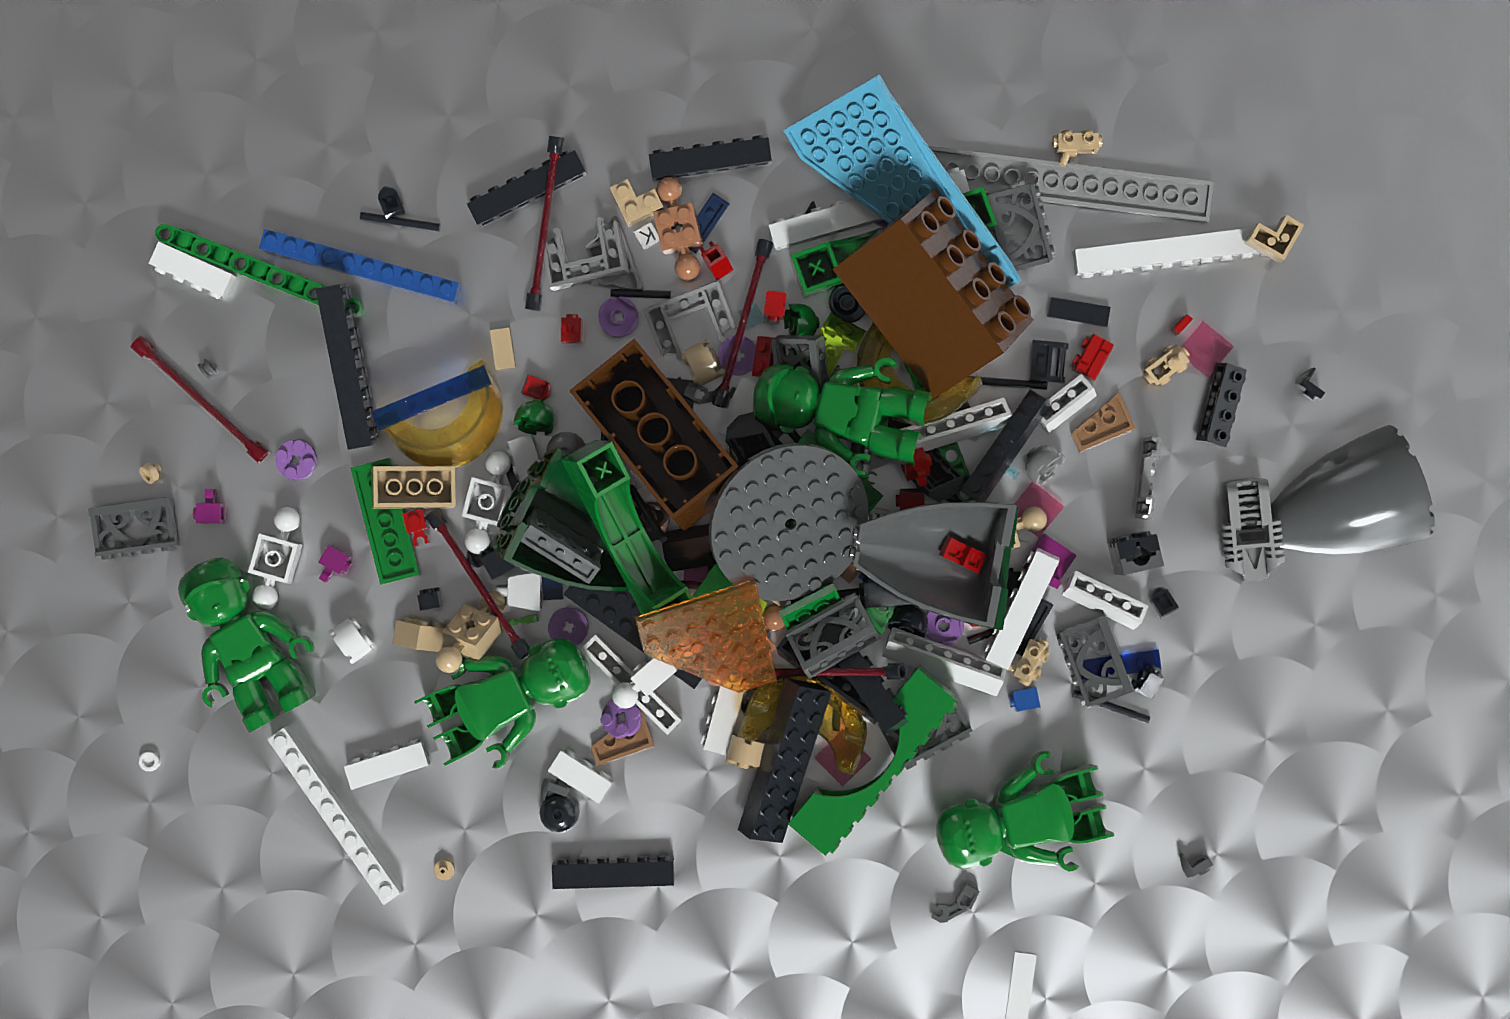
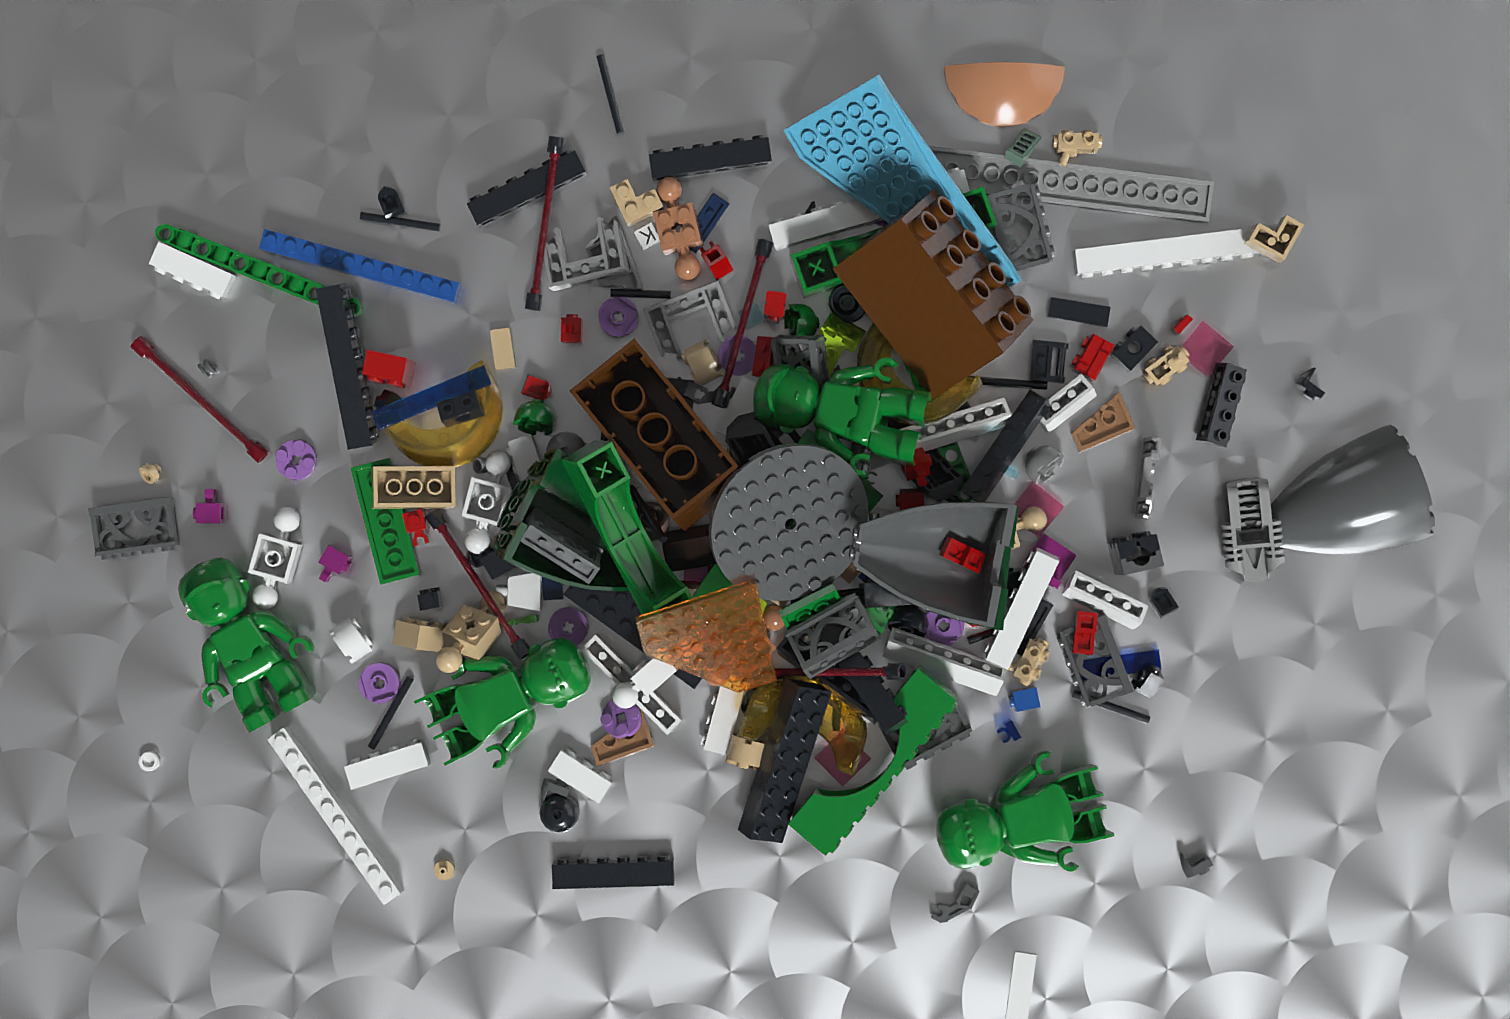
(374, 693): none -> medium lavender plate
(386, 367): none -> red brick
(386, 397): none -> black plate
(390, 712): none -> black bar
(460, 409): none -> black brick
(479, 465): none -> light grey hinge
(610, 94): none -> black bar
(1004, 91): none -> nougat brick
(1011, 731): none -> clear blue tile
(1016, 157): none -> sand green slope
(1084, 633): none -> red slope
(1144, 343): none -> black brick

